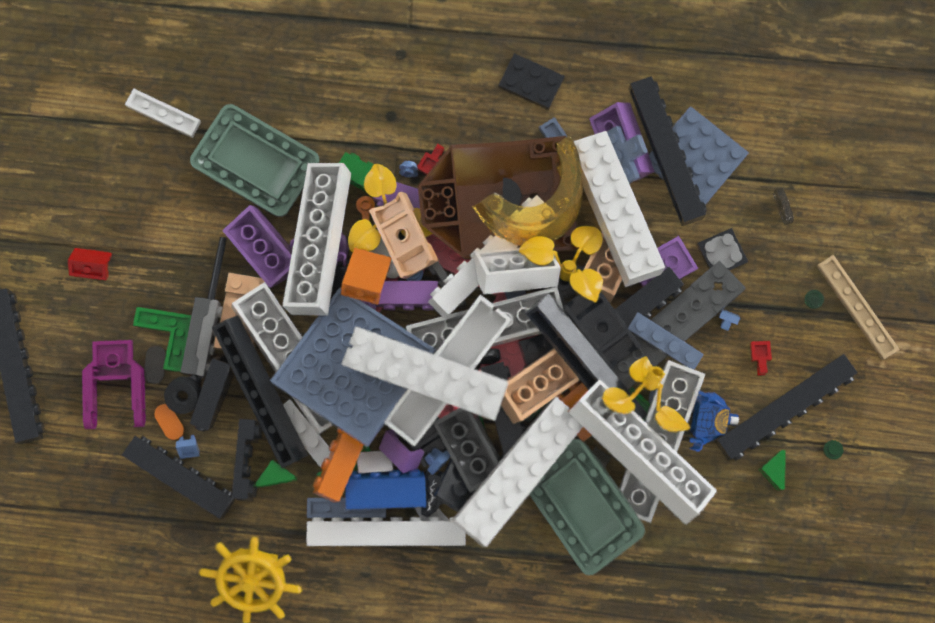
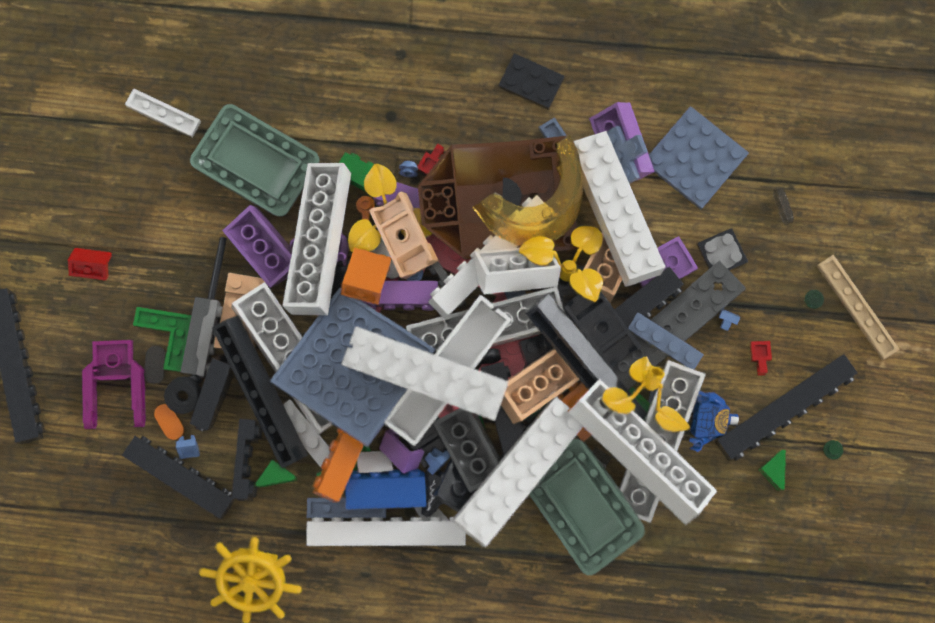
(667, 151): black brick -> none

